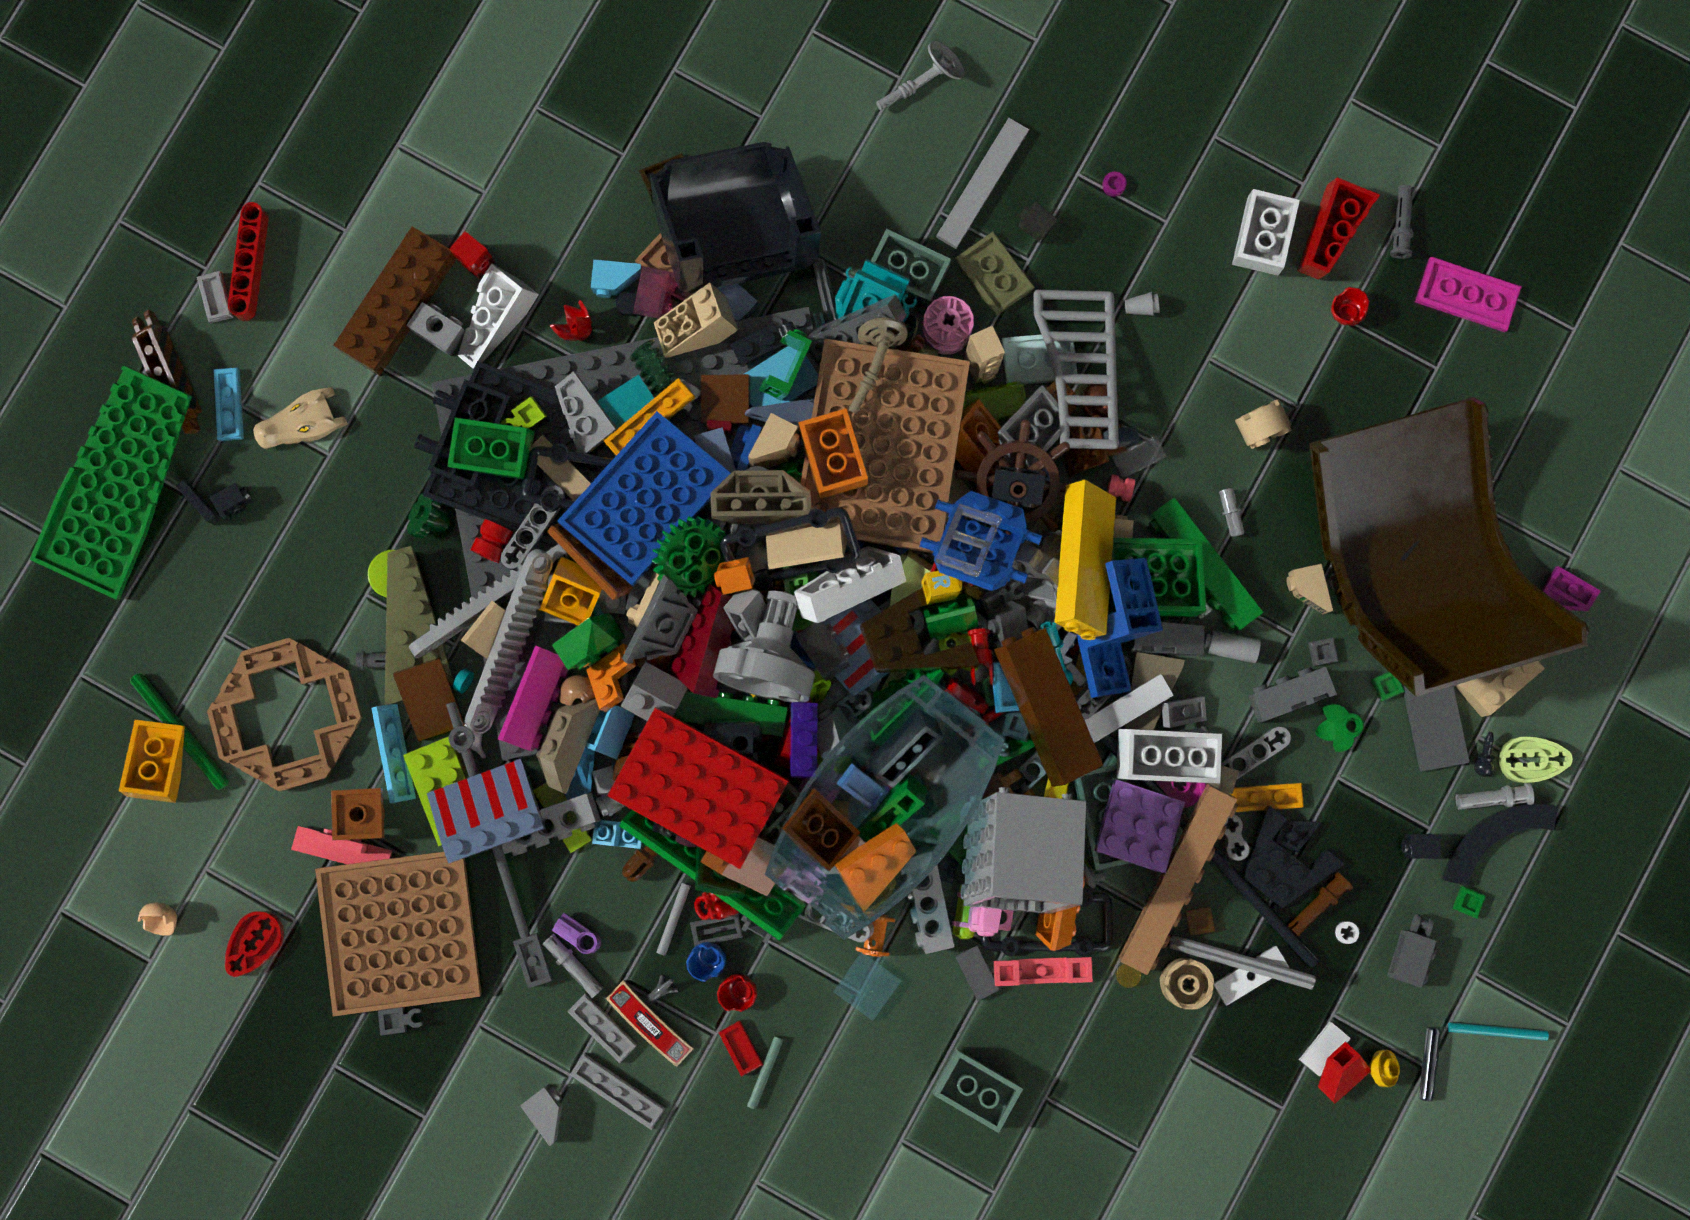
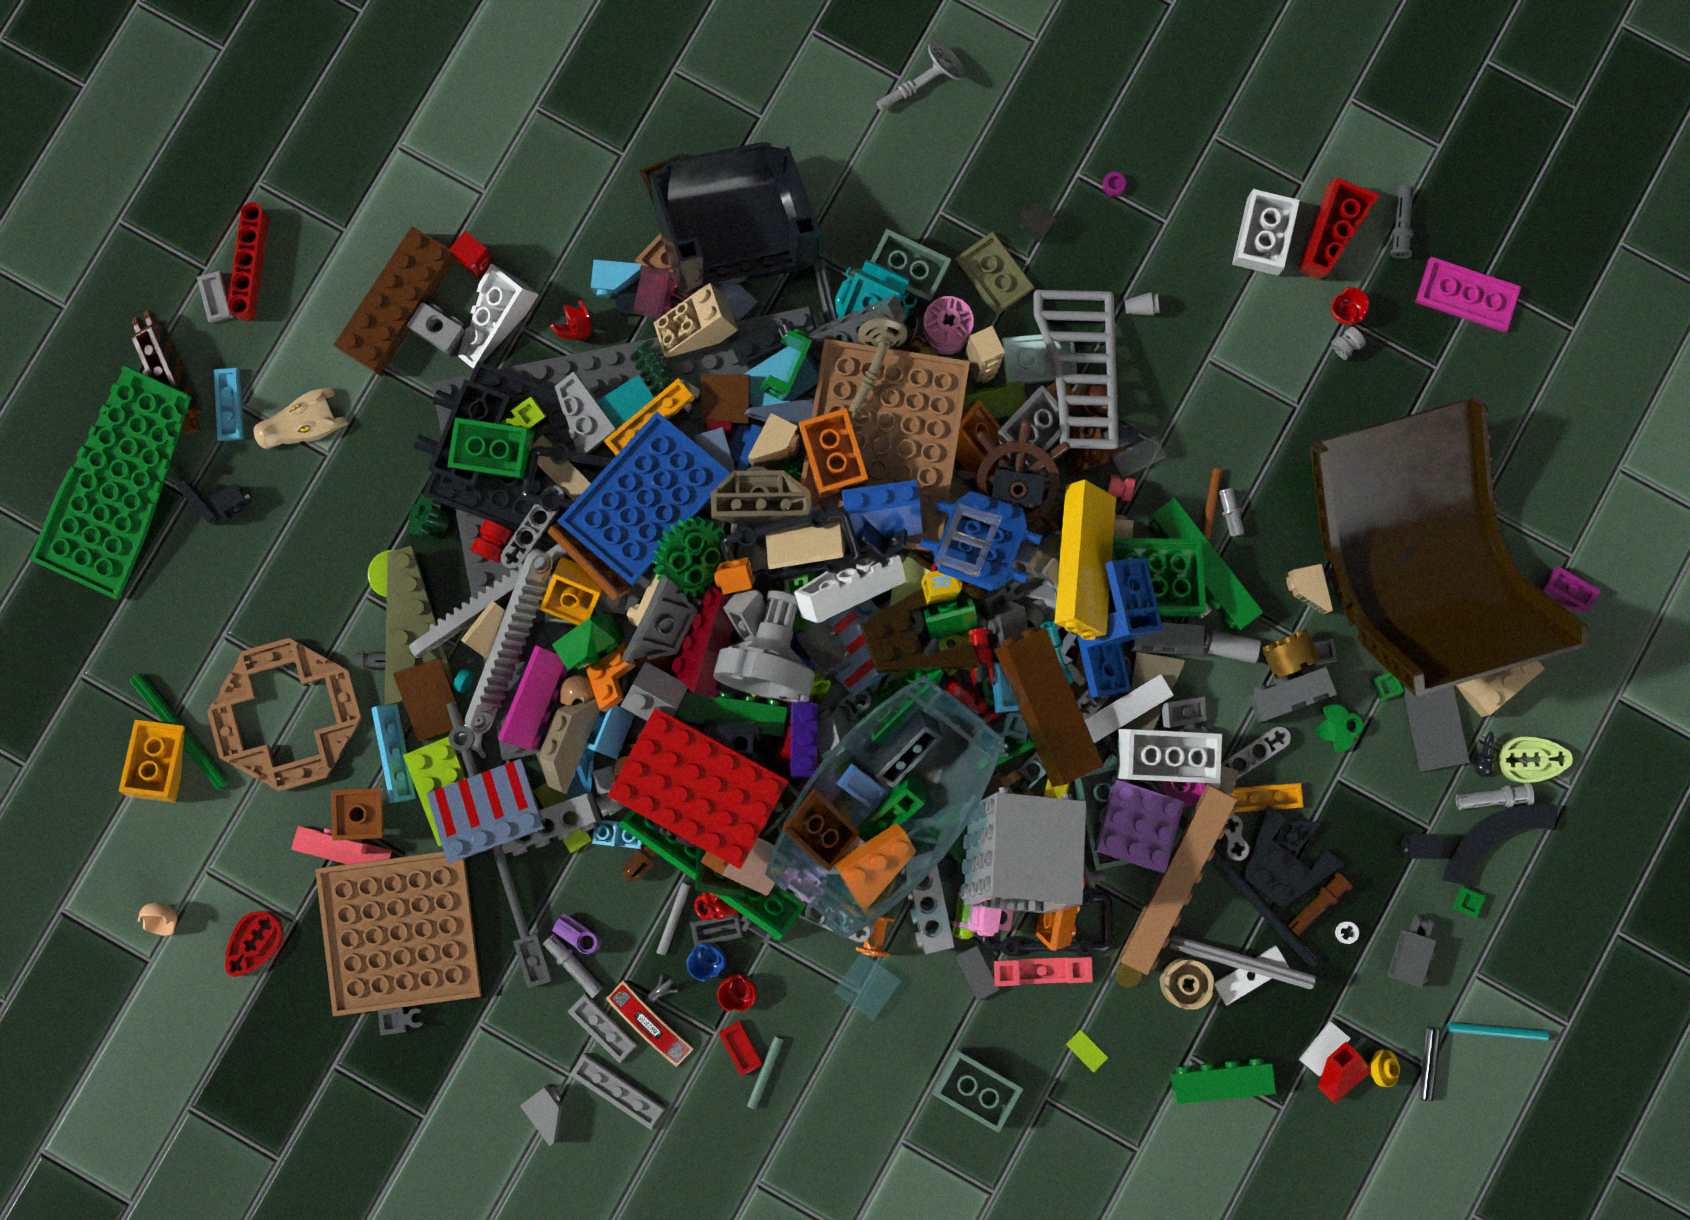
(874, 540): none -> black bracket
(885, 507): none -> blue slope
(982, 183): light grey tile -> none
(1087, 1051): none -> lime sticker
(1200, 921): clear orange tile -> none
(1211, 502): none -> dark orange bar
(1222, 1082): none -> green brick
(1262, 423): tan brick -> none
(1291, 653): none -> pearl gold brick
(1349, 342): none -> light grey wheel

